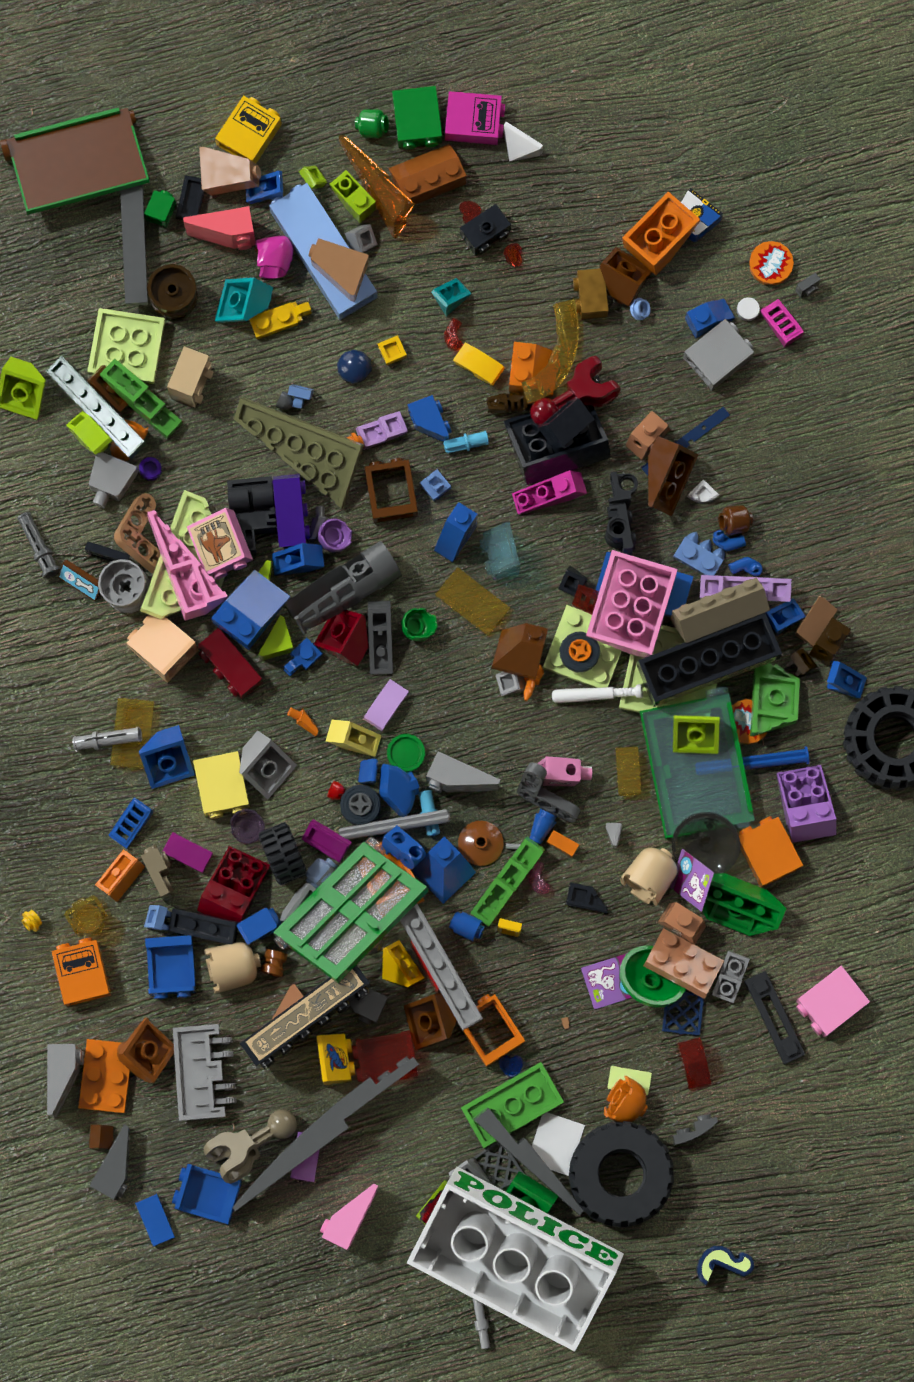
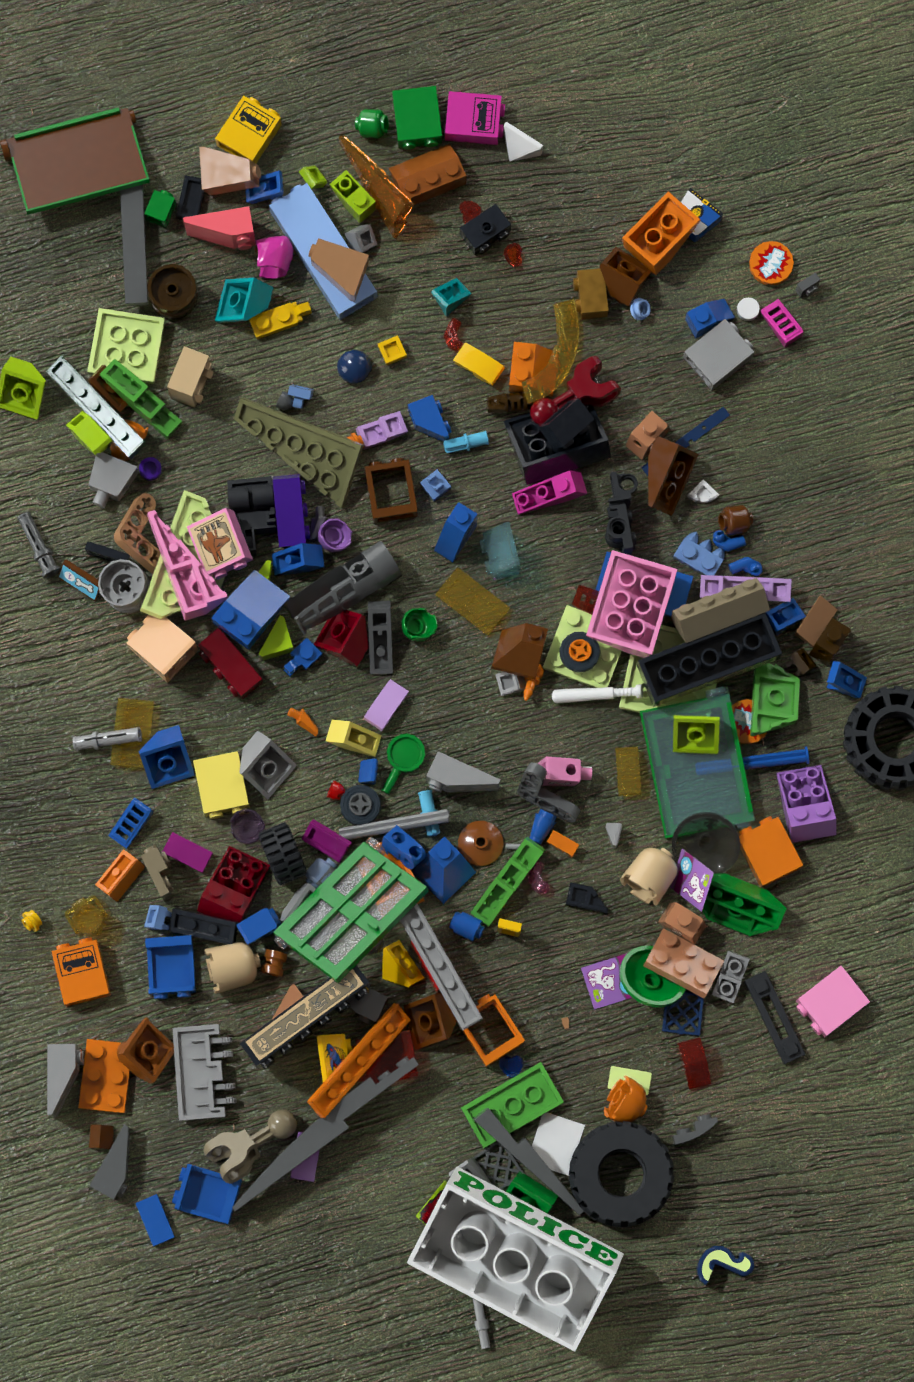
(346, 1222): bright pink slope -> none
(358, 1060): none -> orange tile
(398, 788): blue piece -> none
(571, 580): black slope -> none

